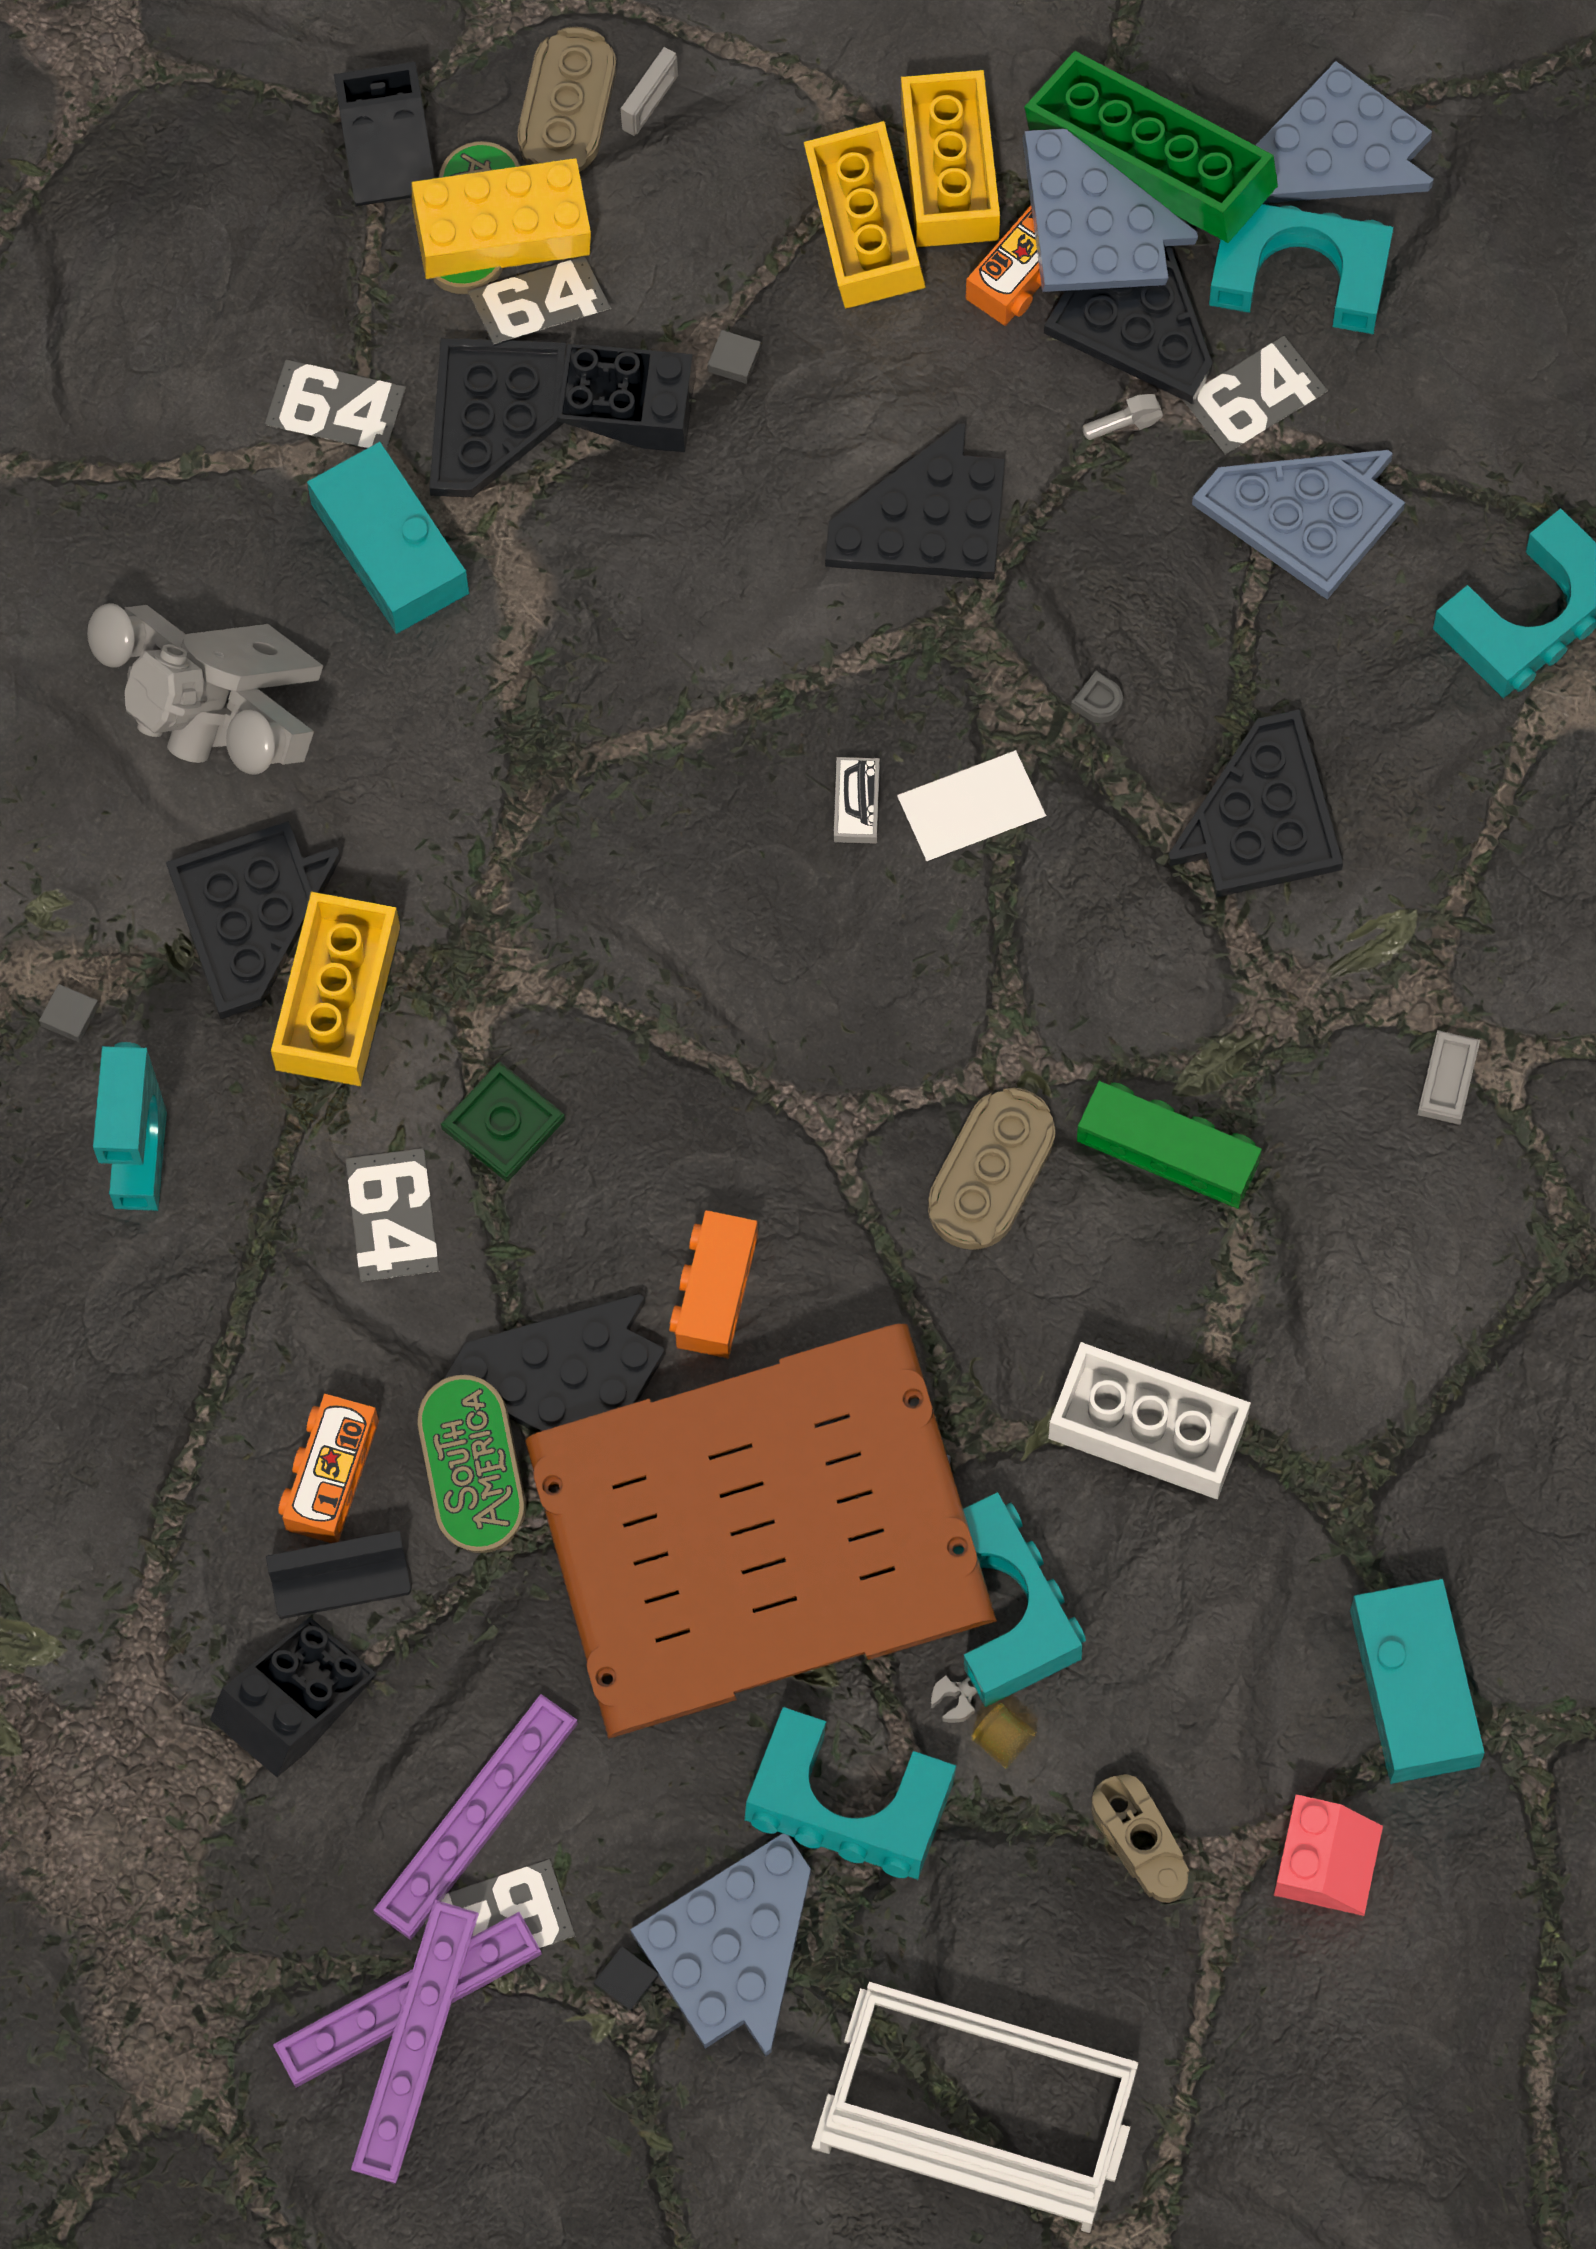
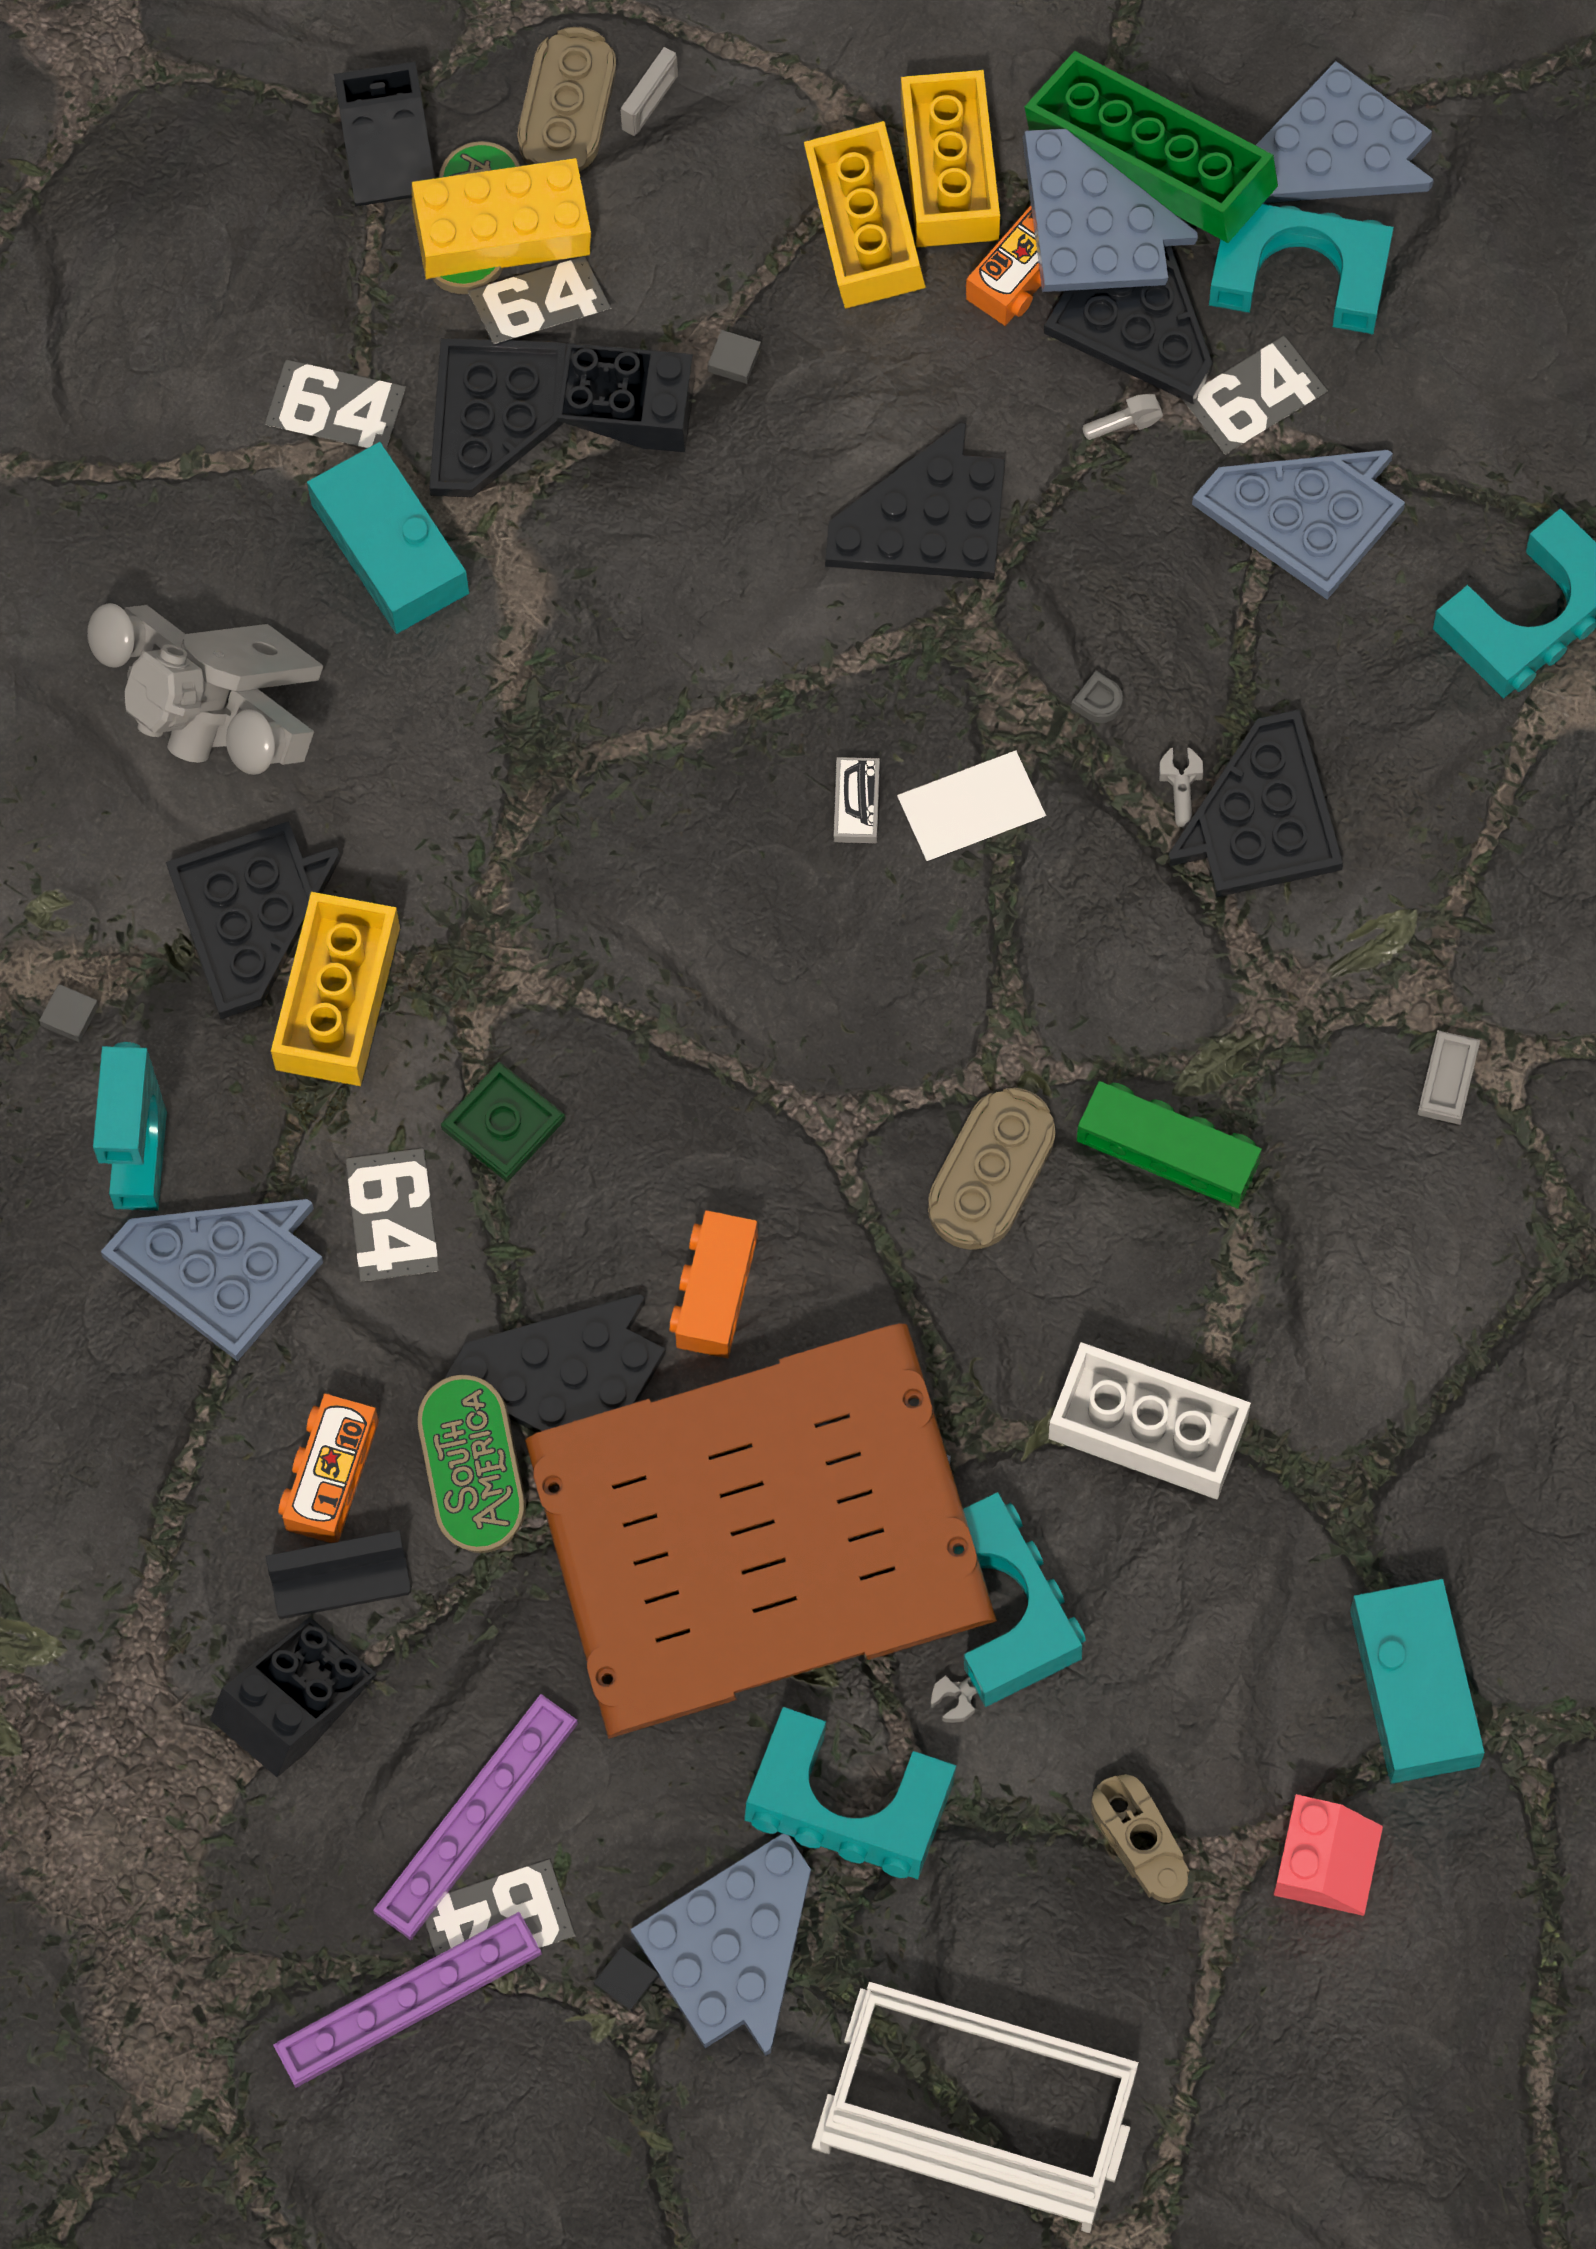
(220, 1267): none -> sand blue wing
(415, 2042): medium lavender tile -> none
(1003, 1734): clear yellow brick -> none
(1181, 783): none -> light grey bar

